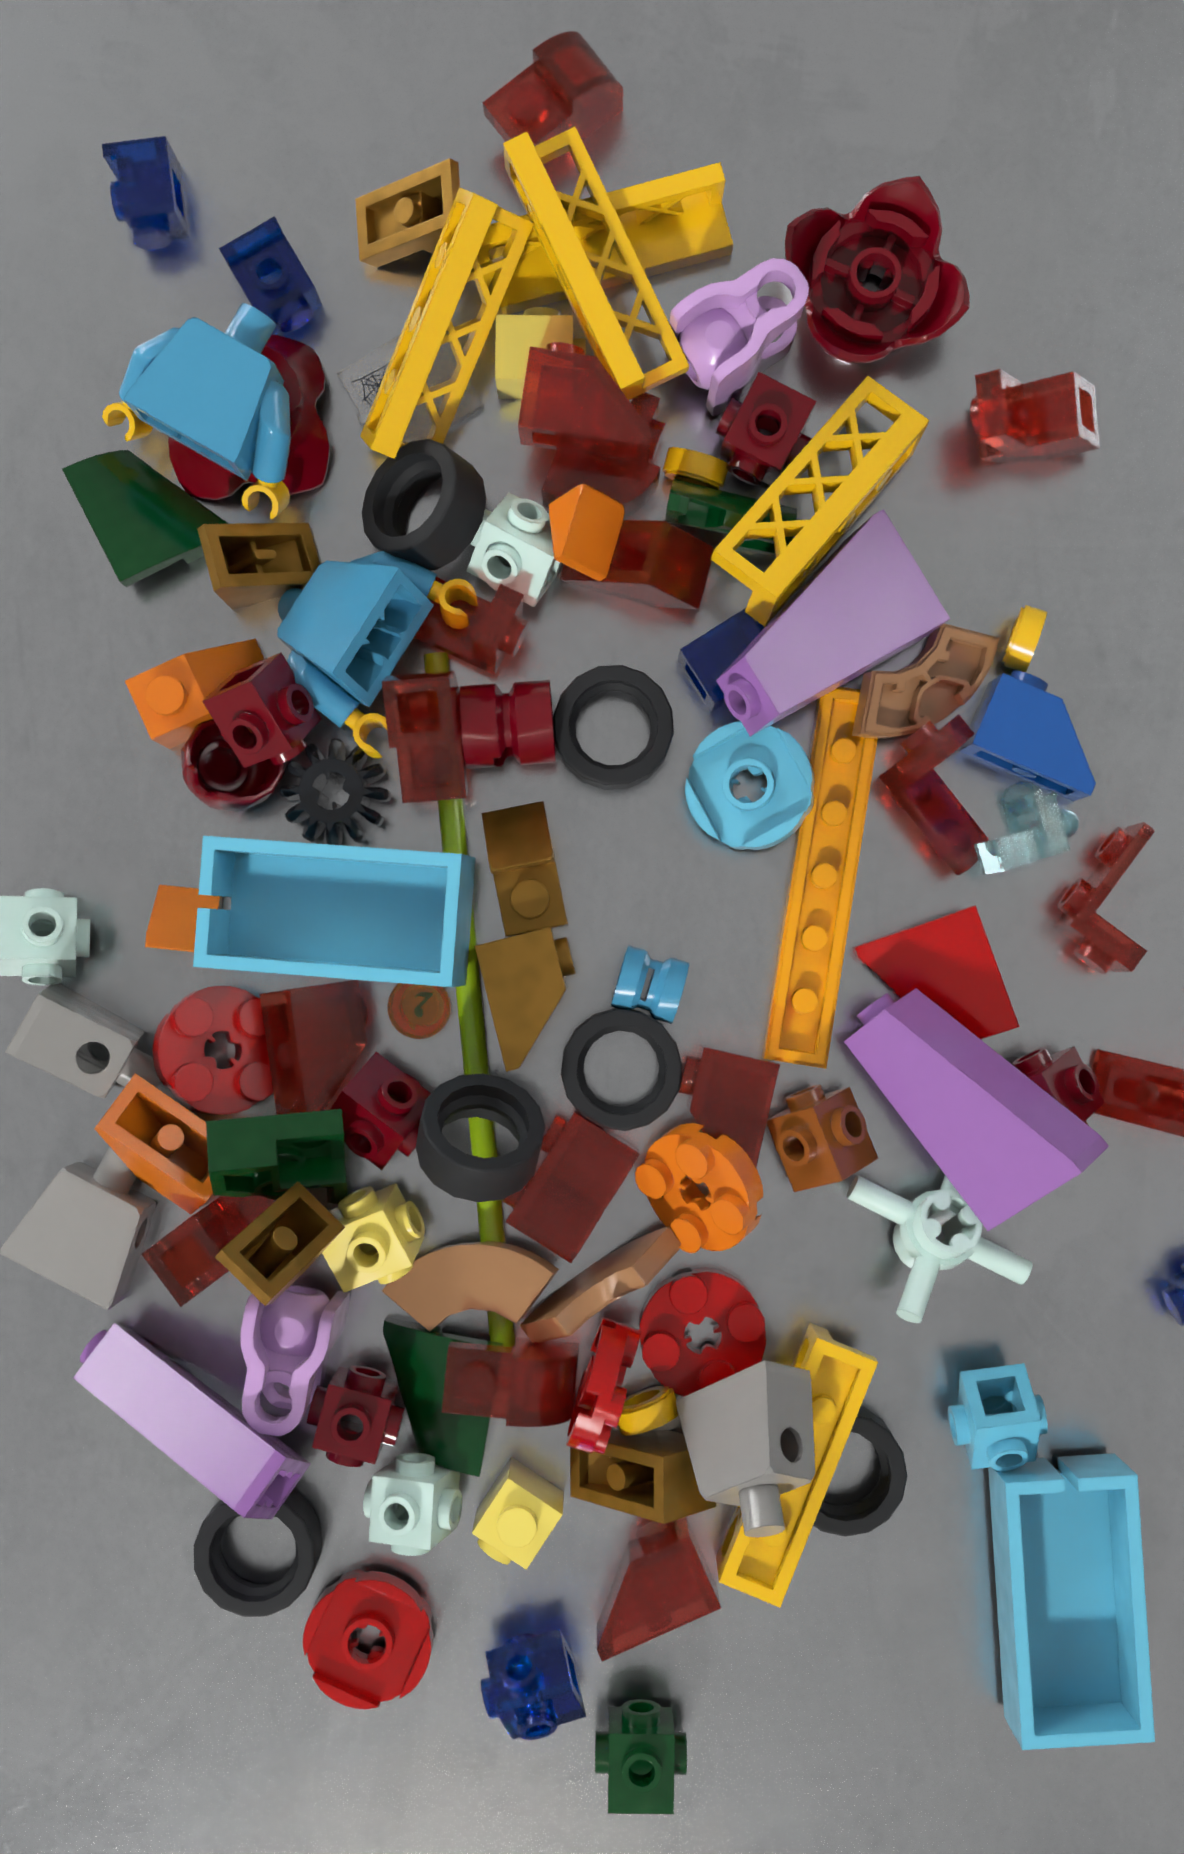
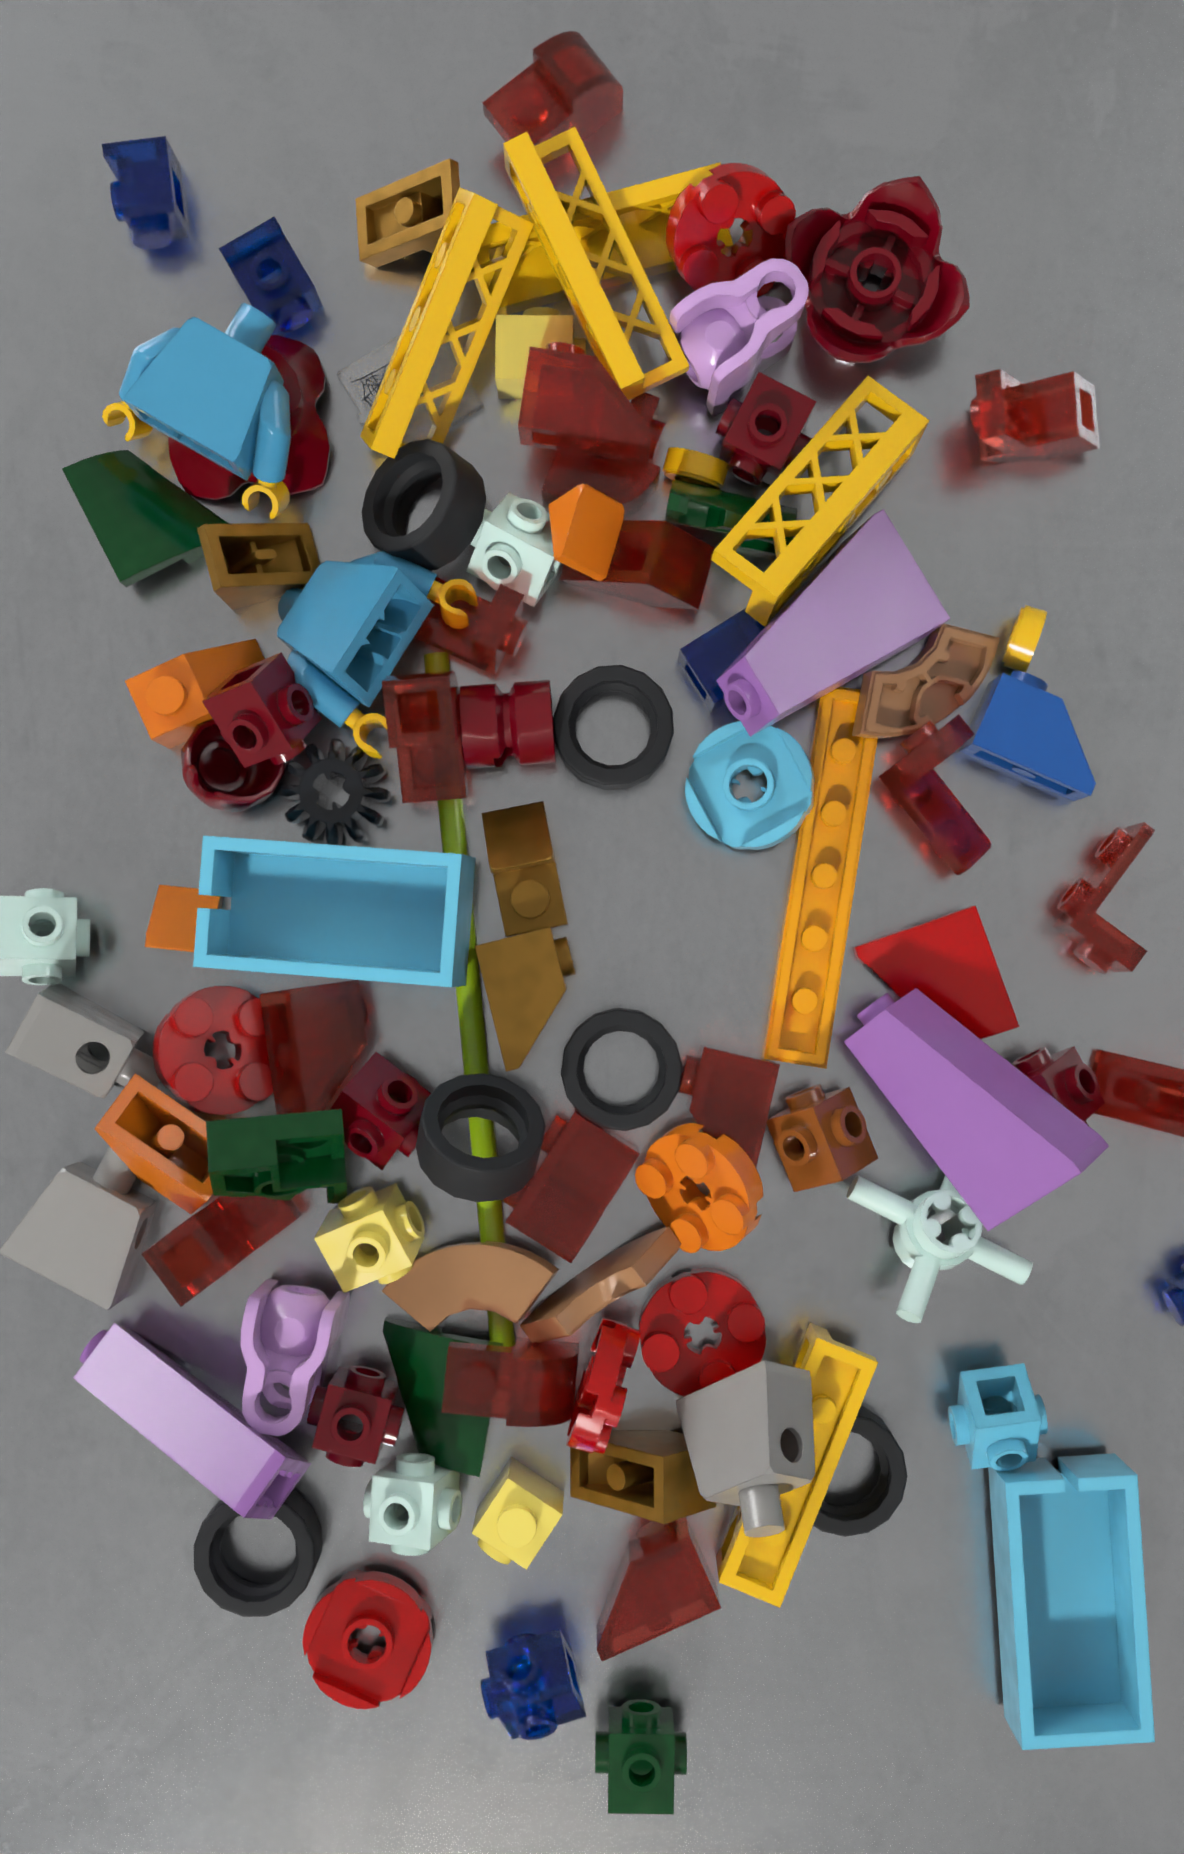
(280, 1244): pearl gold slope -> none
(419, 1009): clear orange tile -> none
(647, 1410): yellow tile -> none
(664, 986): dark azure wheel -> none
(701, 212): none -> red plate
(1035, 828): clear light blue piece -> none

